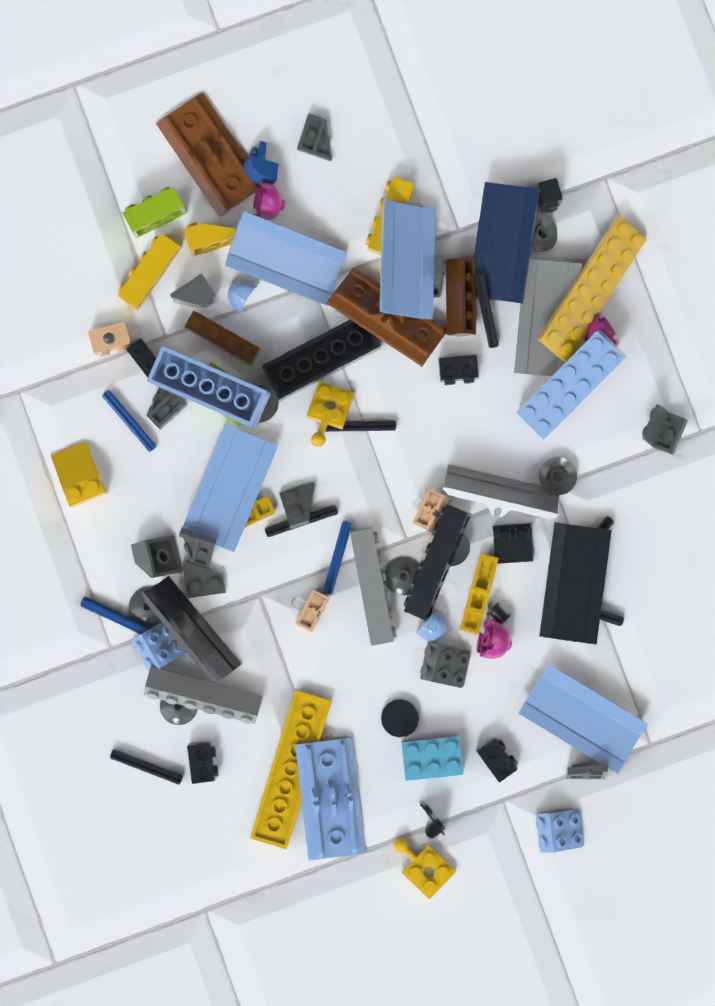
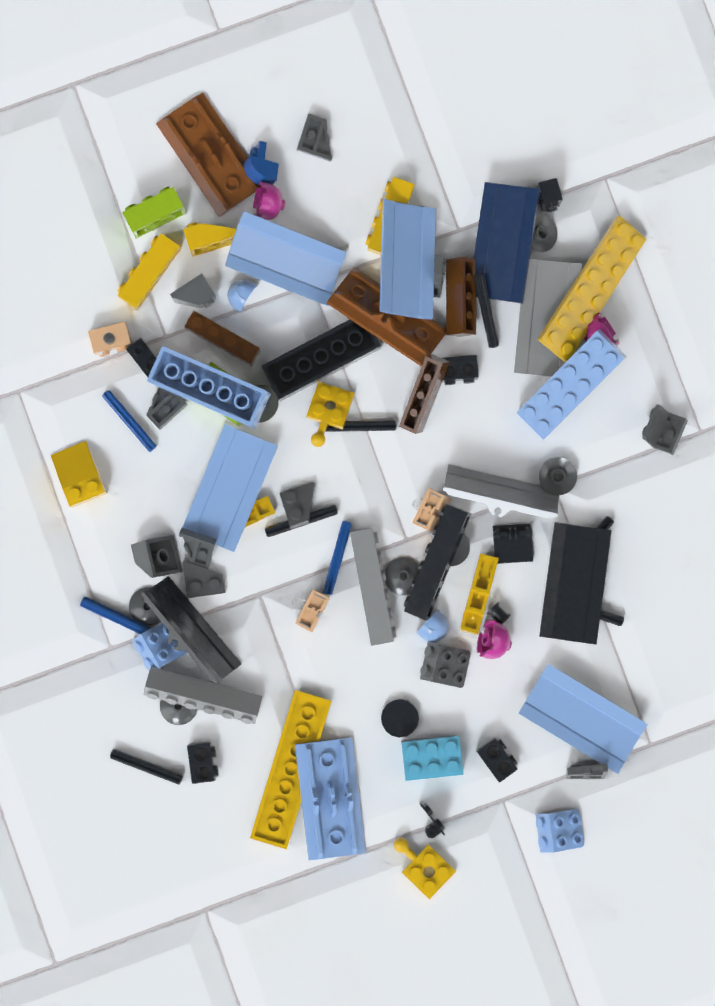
(424, 394): none -> brick

